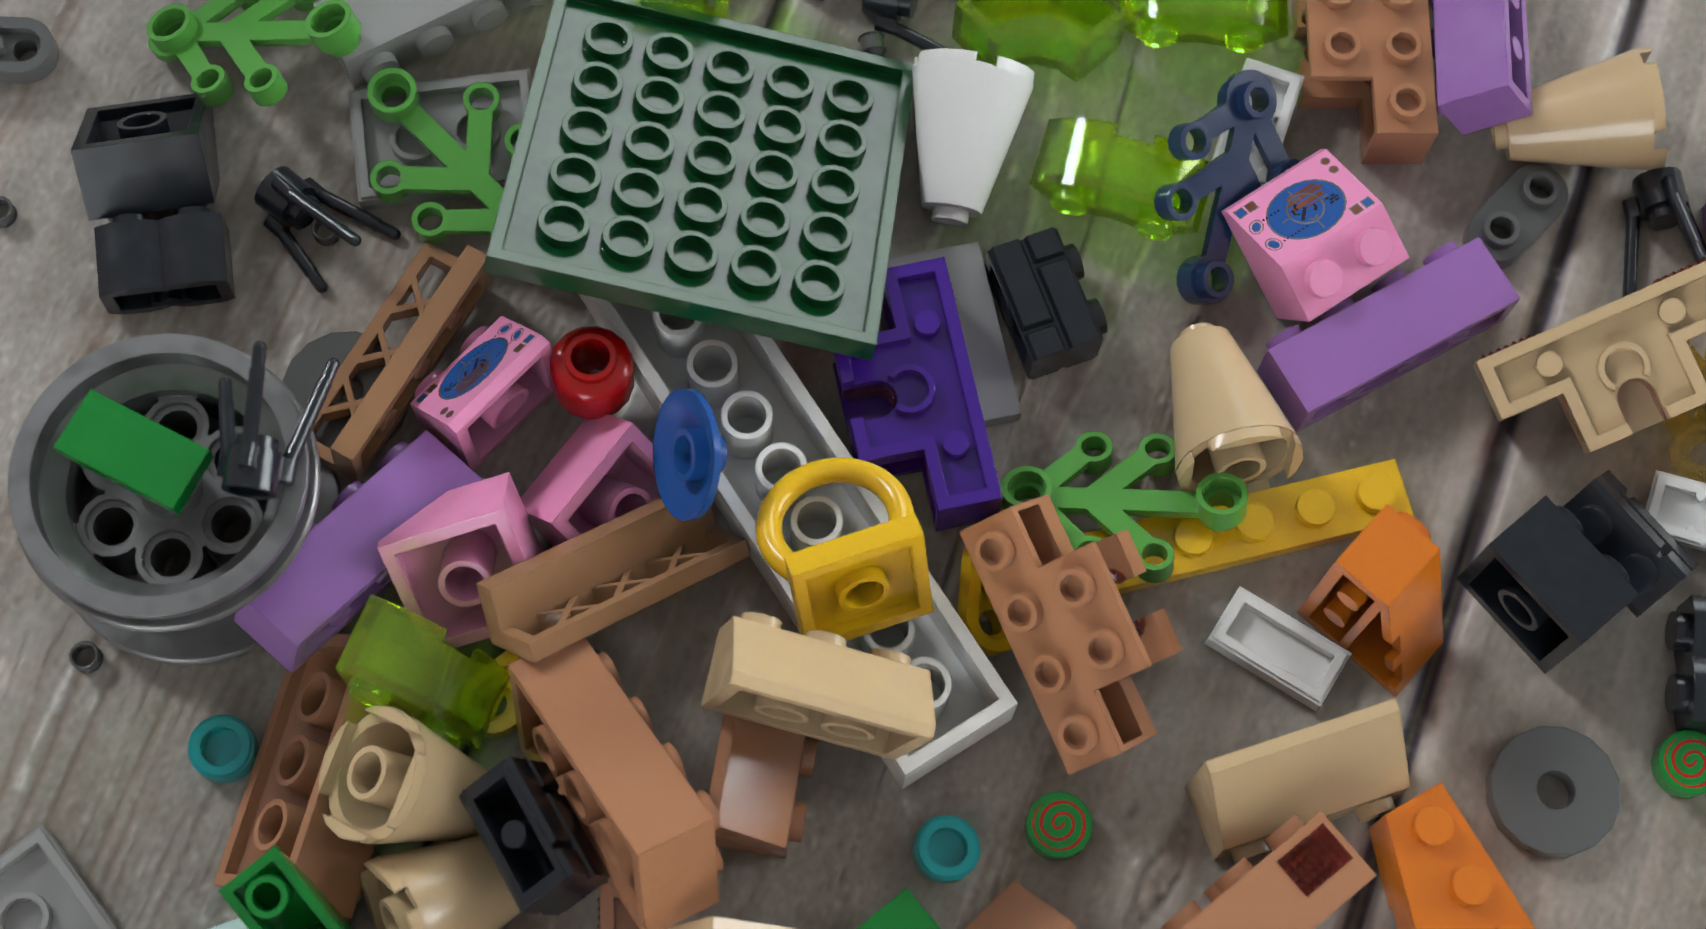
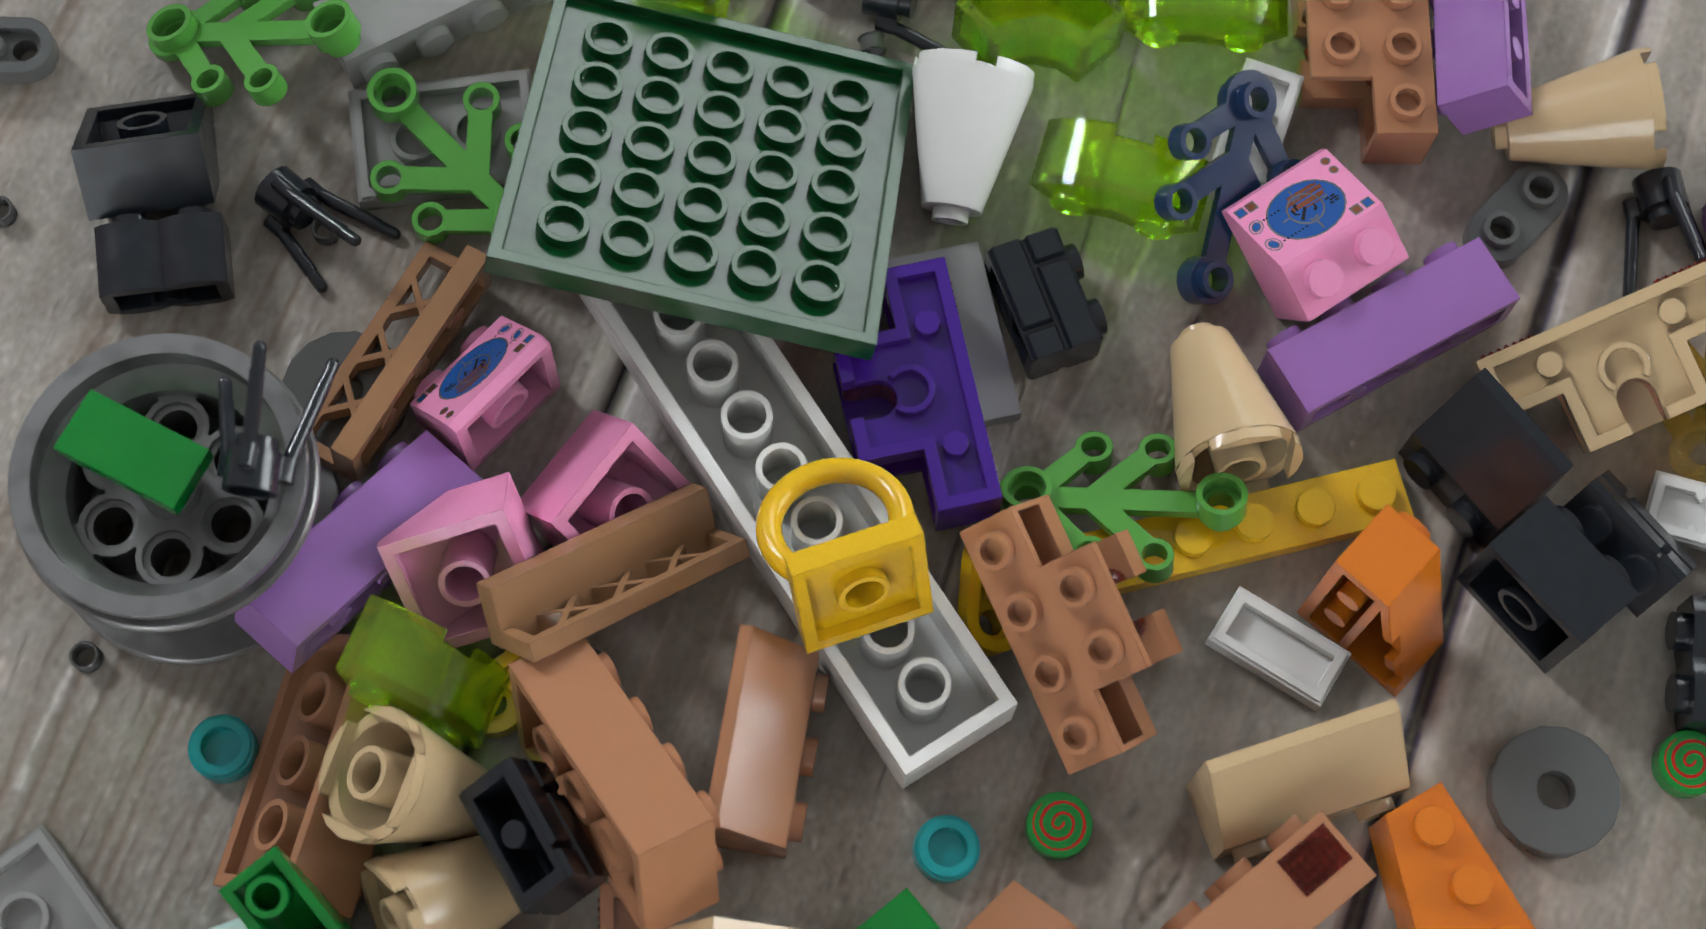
(591, 372): red head -> none
(687, 454): blue dish -> none
(820, 687): tan slope -> none
(1483, 459): none -> black slope

